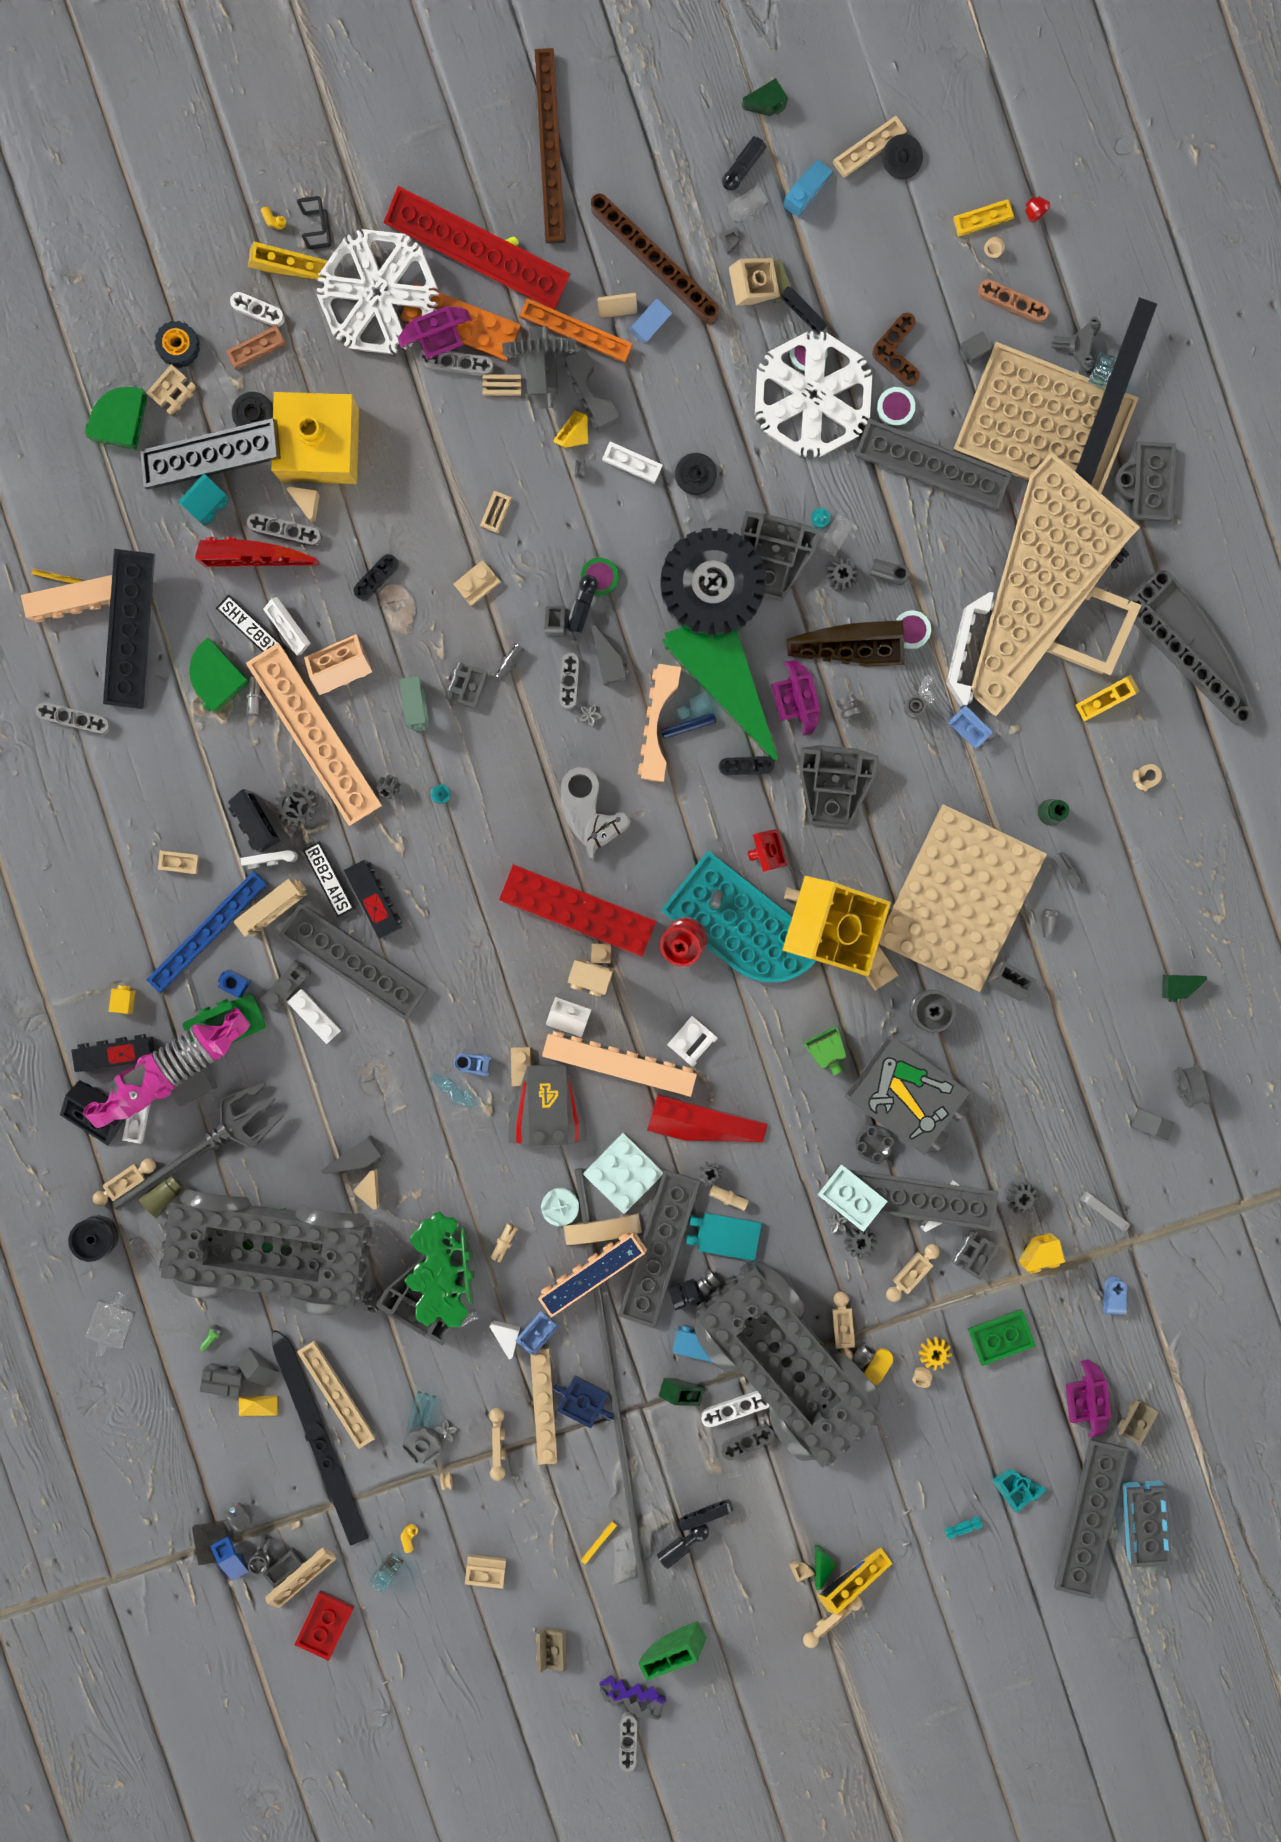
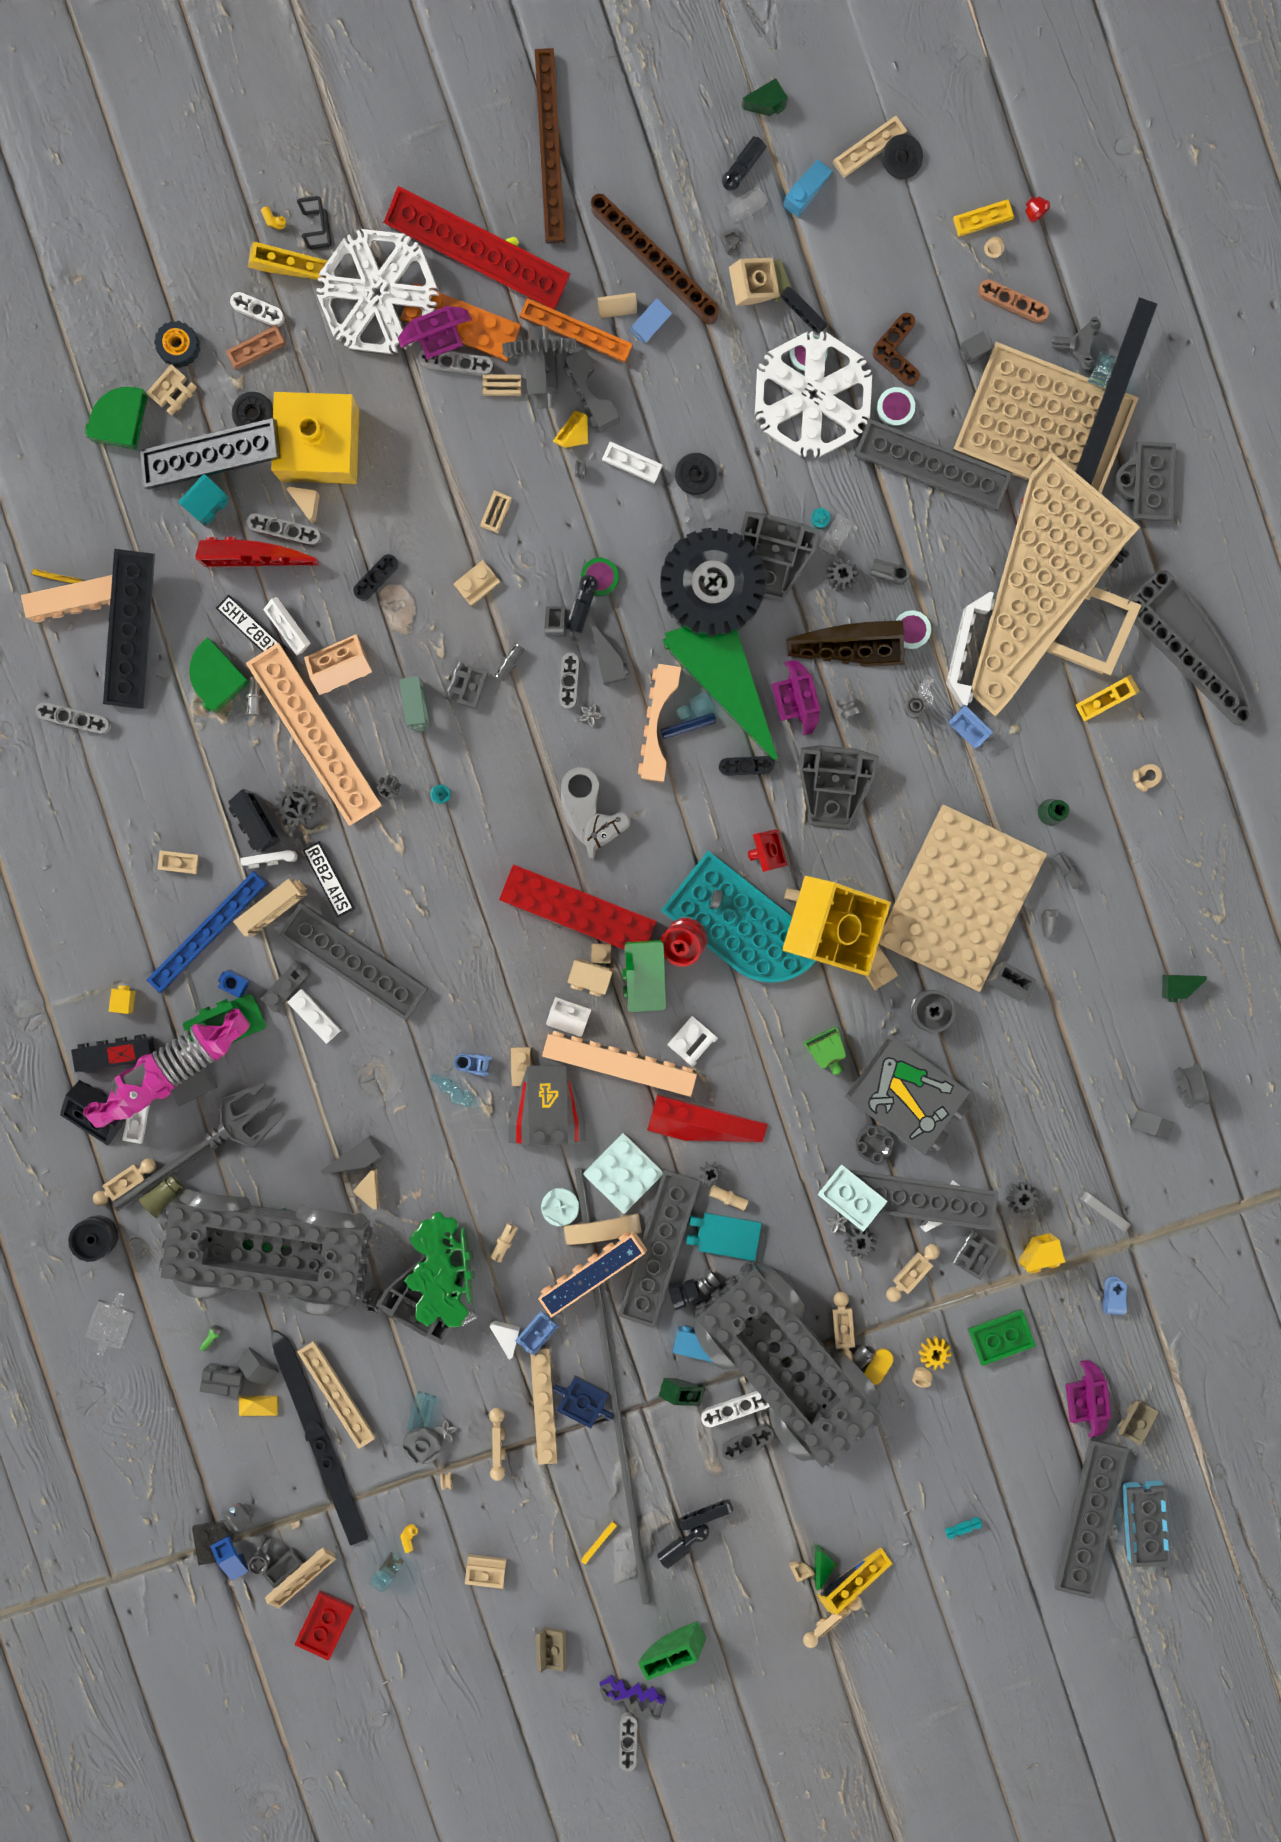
(373, 899): black brick -> none
(644, 976): none -> green bracket
(1017, 1489): teal slope -> none

